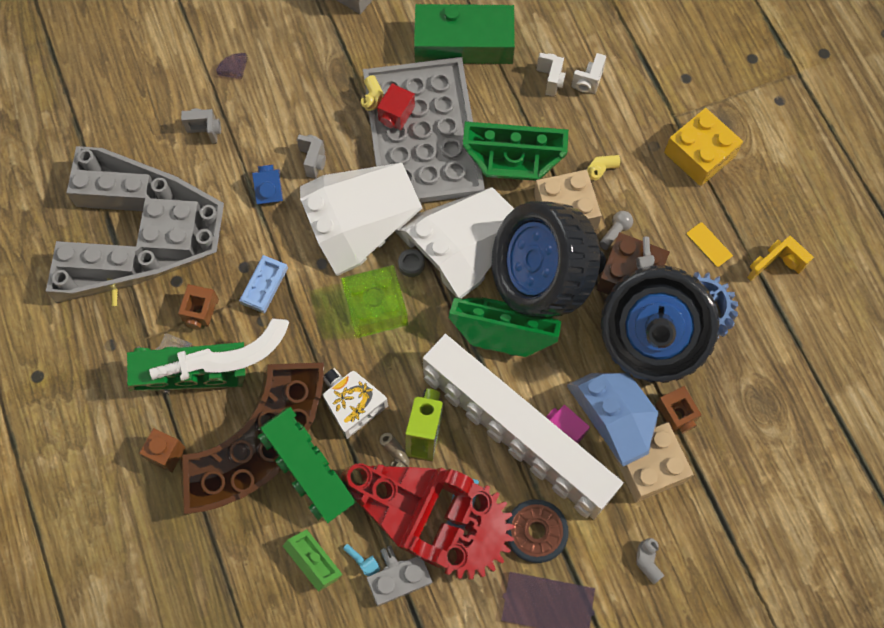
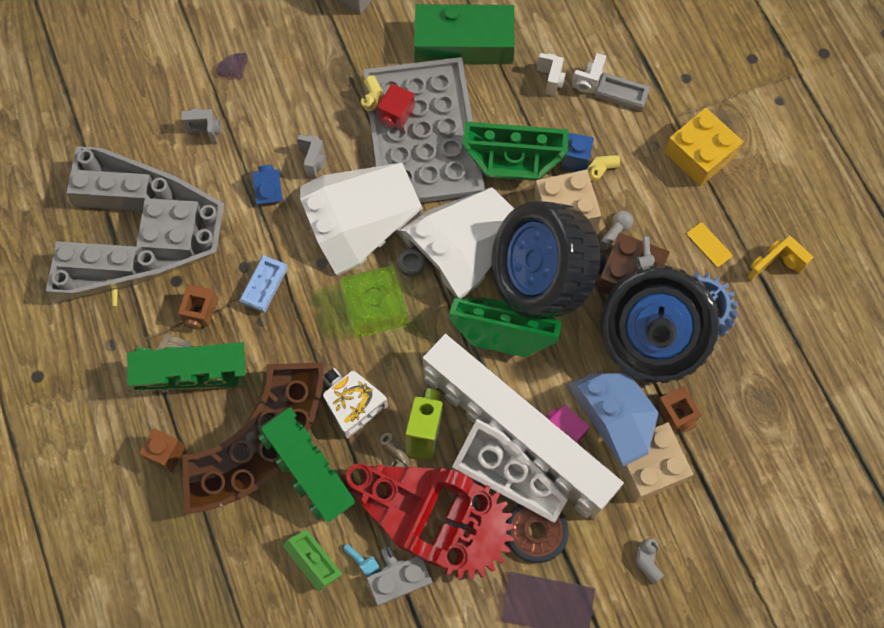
(229, 360): white sword -> none
(500, 464): none -> white wedge
(578, 153): none -> blue brick
(622, 91): none -> light grey tile

